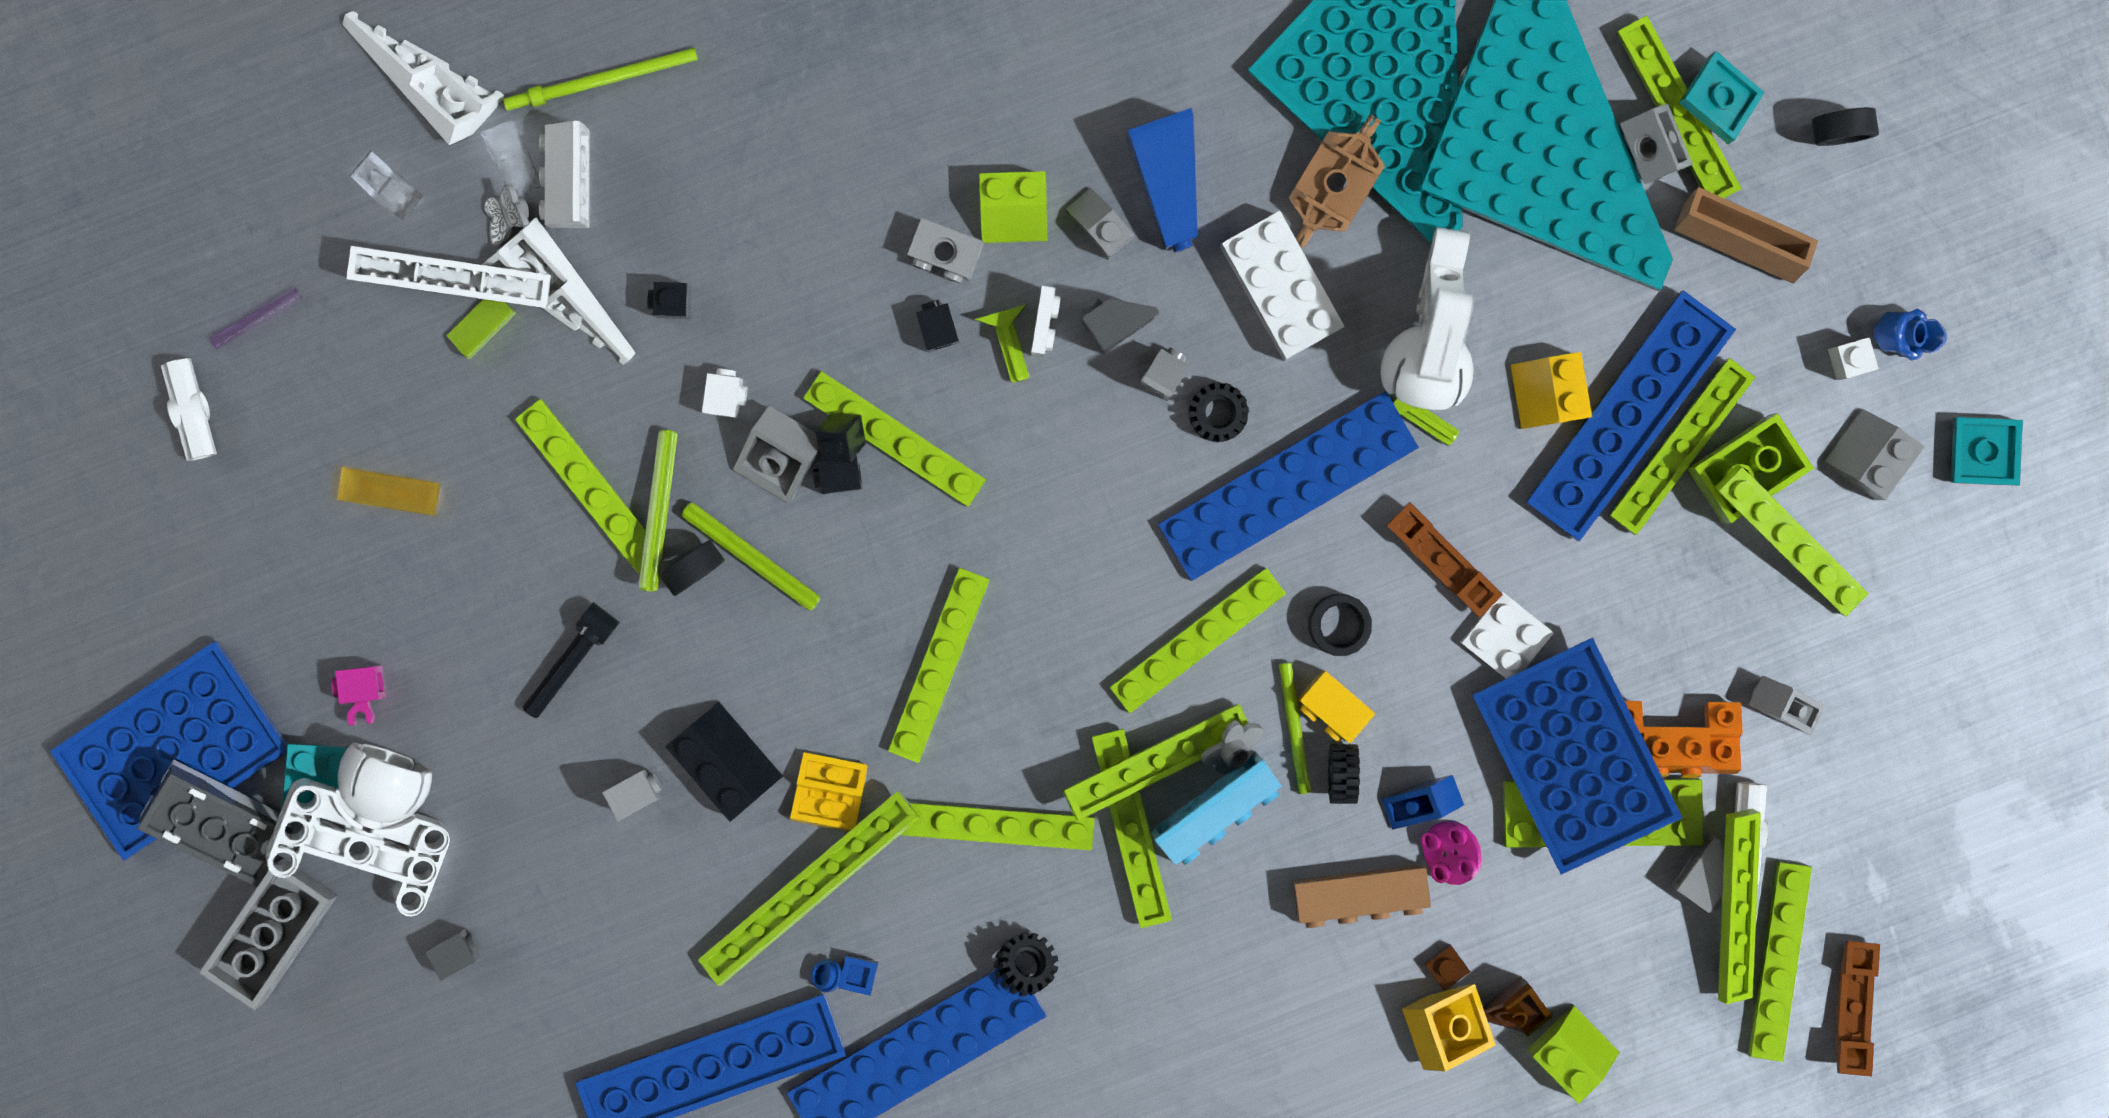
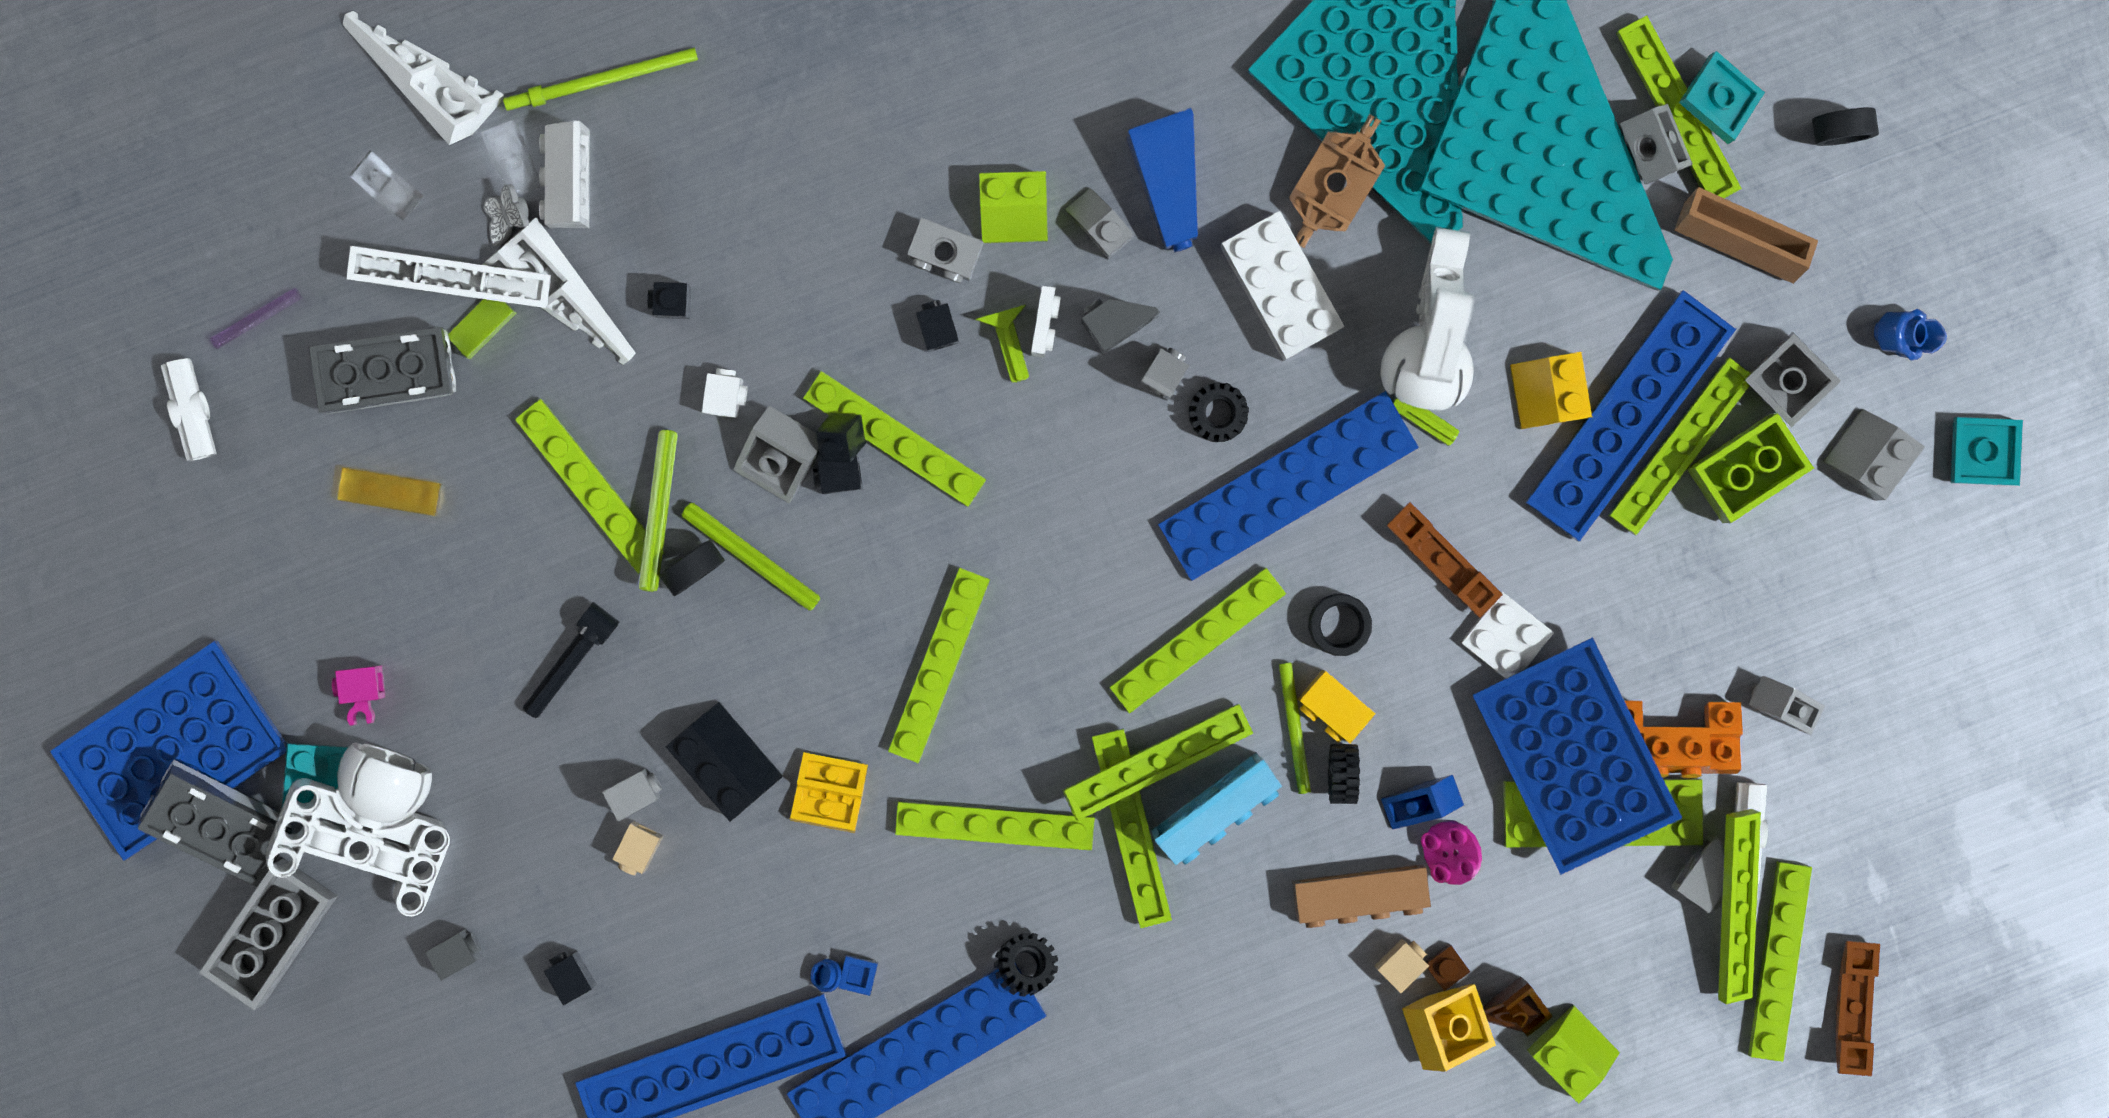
(382, 370): none -> dark grey piece
(569, 976): none -> black brick
(637, 848): none -> tan brick
(809, 888): lime plate -> none
(1233, 749): light grey animal -> none
(1402, 964): none -> tan brick
(1791, 540): lime plate -> none
(1792, 379): none -> light grey slope
(1853, 359): white brick -> none

